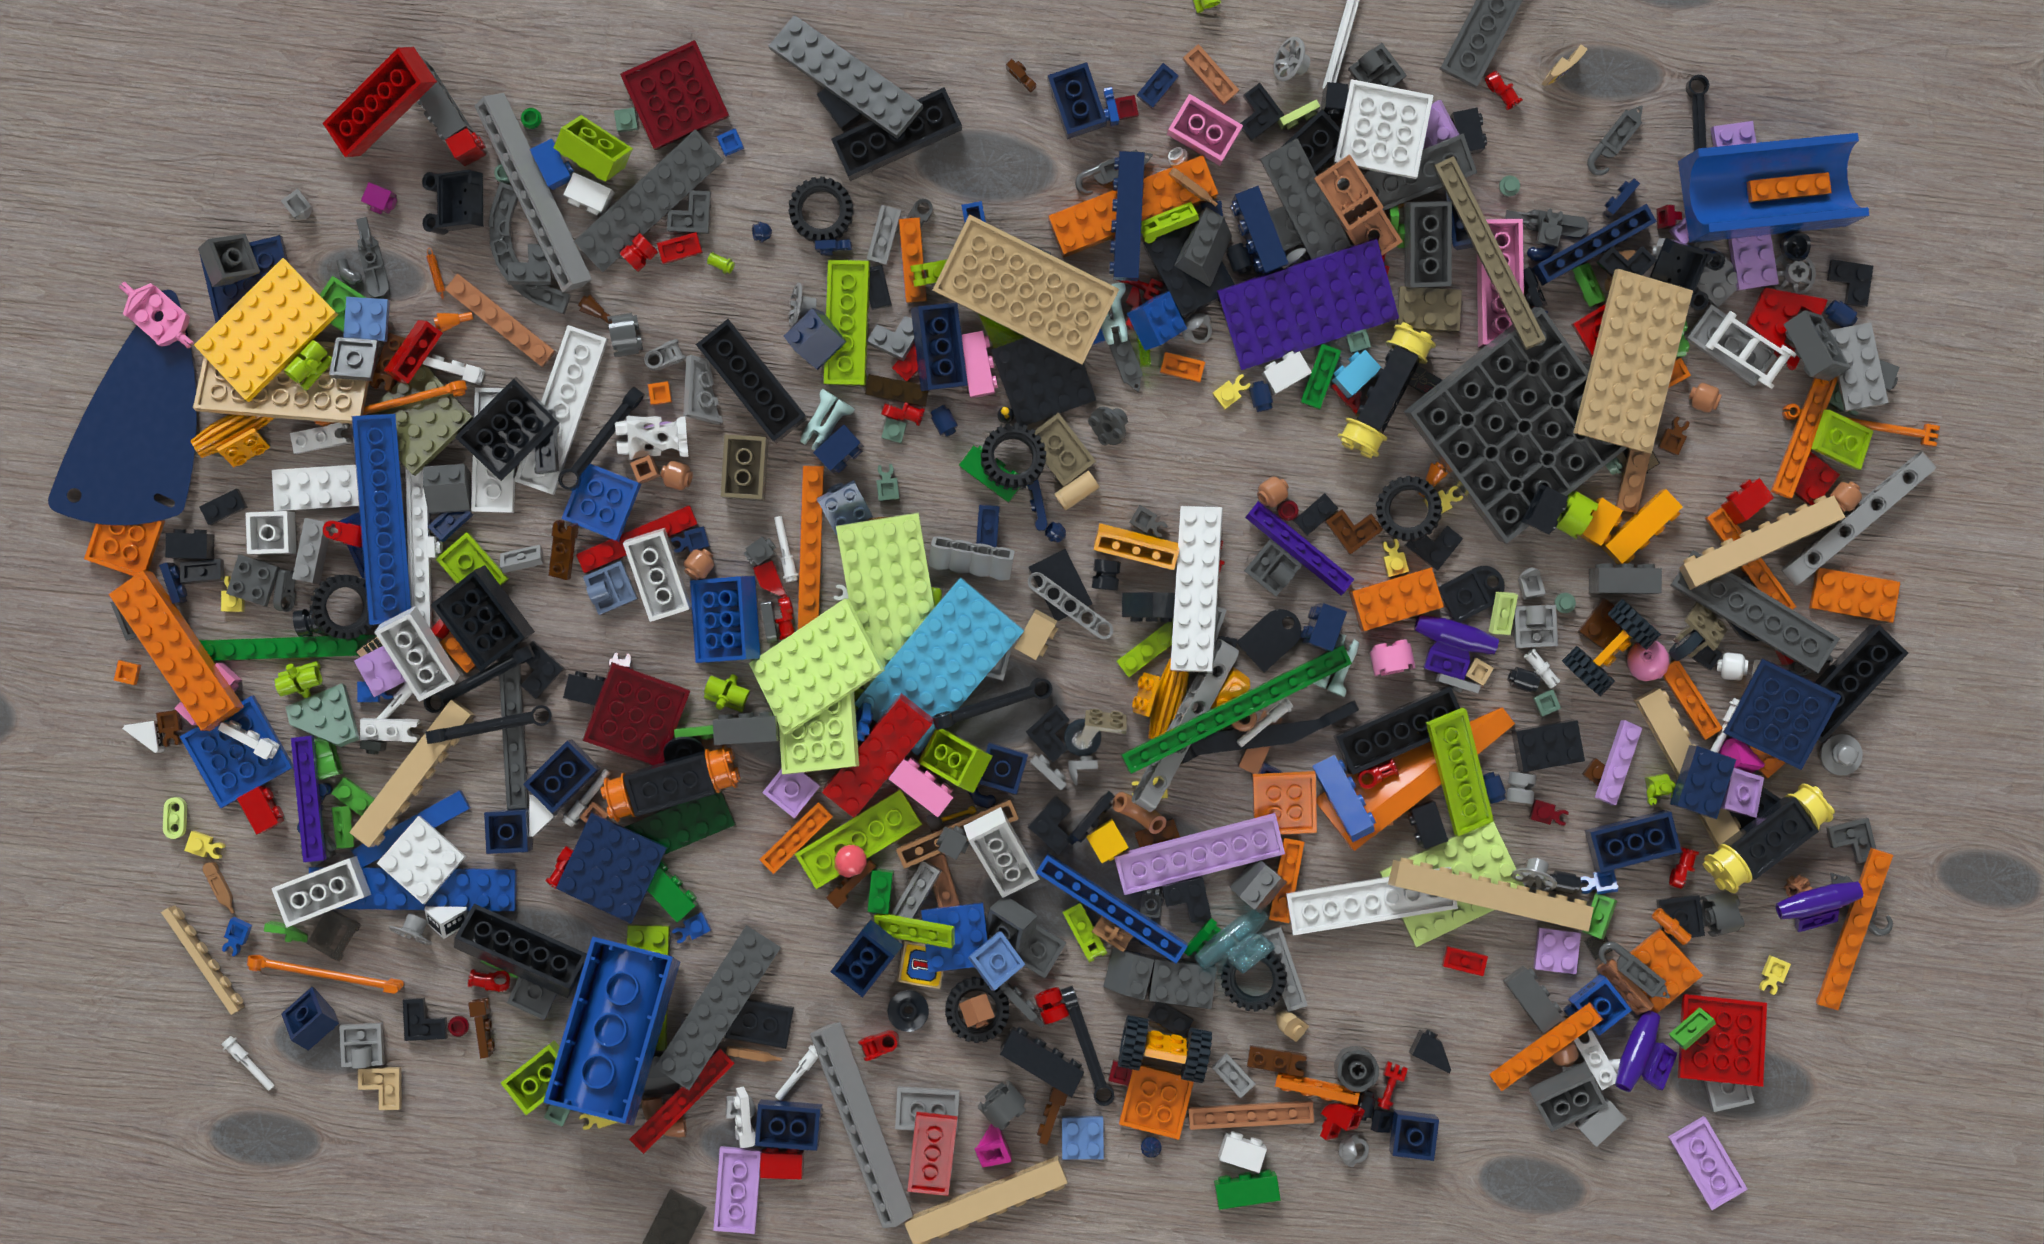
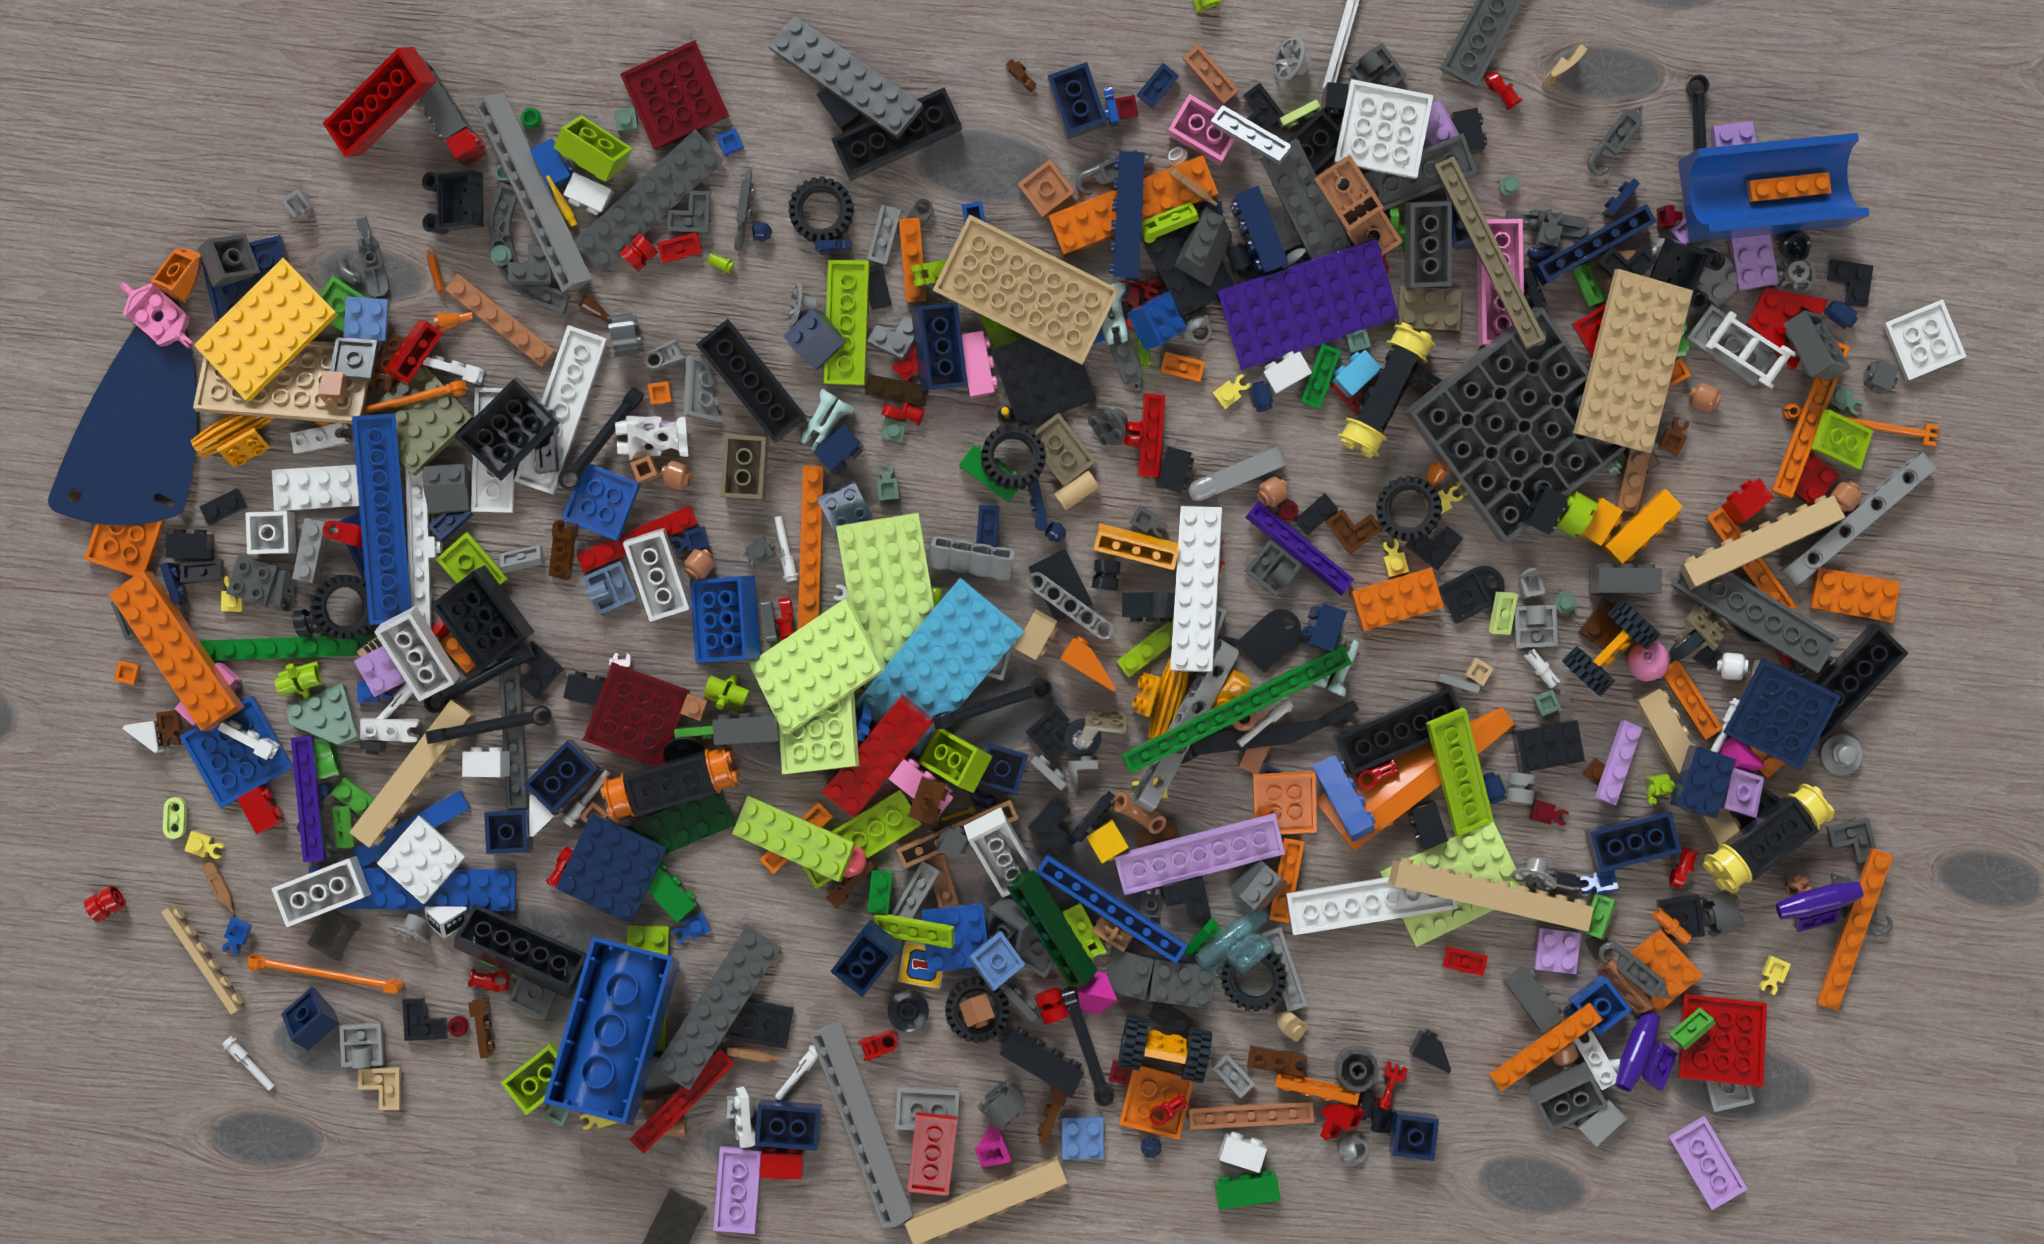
(101, 905): none -> red wheel
(179, 274): none -> orange slope
(291, 932): bright green slope -> none
(308, 365): lime pin -> none
(333, 387): none -> brick
(379, 199): magenta brick -> none
(485, 763): none -> white brick
(501, 255): none -> sand green plate
(562, 204): none -> yellow animal
(695, 707): none -> nougat brick
(744, 210): none -> dark grey plate
(769, 579): red slope -> none
(791, 791): lavender plate -> none
(794, 838): none -> lime plate
(927, 800): none -> reddish brown brick
(944, 421): dark blue brick -> none
(1046, 188): none -> nougat plate
(1052, 928): none -> dark green brick
(1083, 659): none -> orange slope
(1096, 994): none -> dark pink slope
(1148, 435): none -> red plate
(1170, 1109): none -> red connector
(1174, 470): none -> black brick
(1237, 474): none -> light grey piece
(1251, 135): none -> plate
(1392, 658): bright pink brick -> none
(1452, 645): dark purple plate -> none
(1523, 679): black brick -> none
(1863, 383): light grey plate -> none
(1924, 340): none -> white plate

